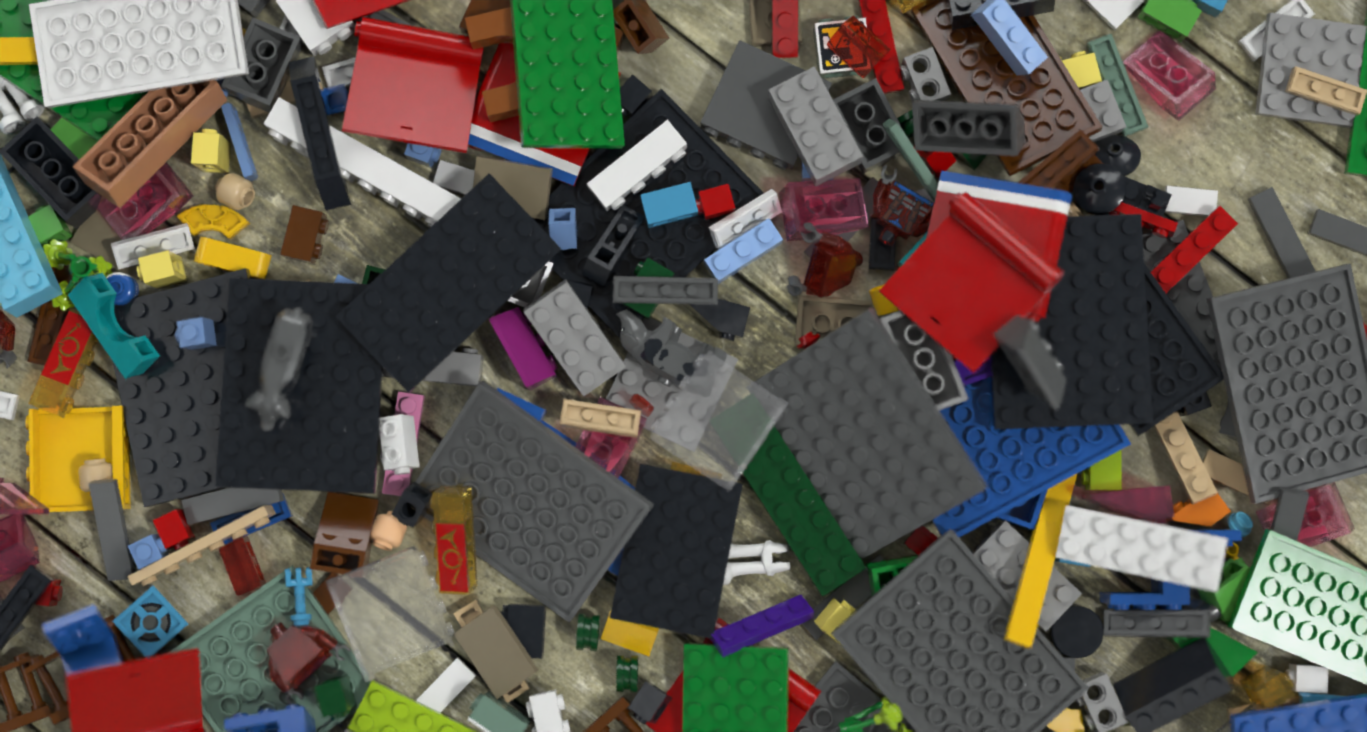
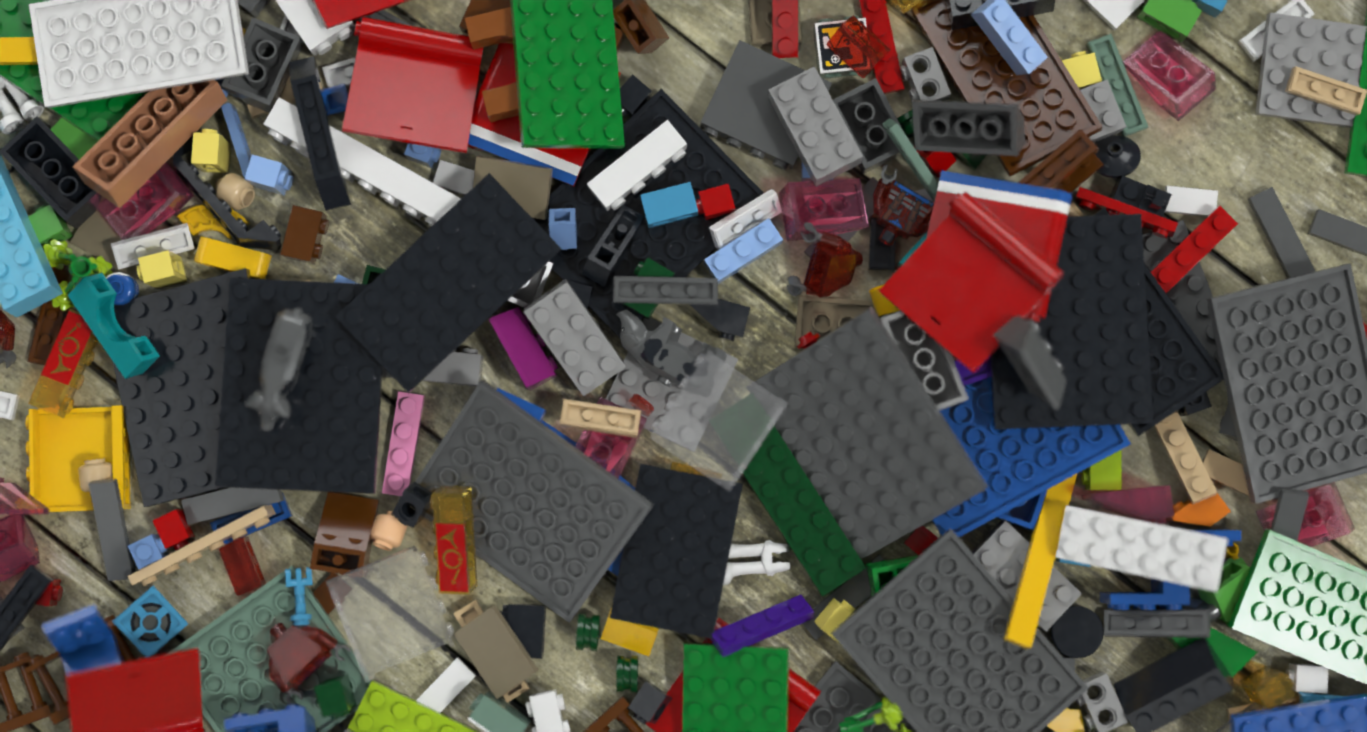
(196, 333): medium blue brick -> none
(260, 236): none -> black slope
(269, 175): none -> light blue brick
(398, 443): white brick -> none
(1101, 200): black dish -> none
(1240, 521): medium azure plate -> none

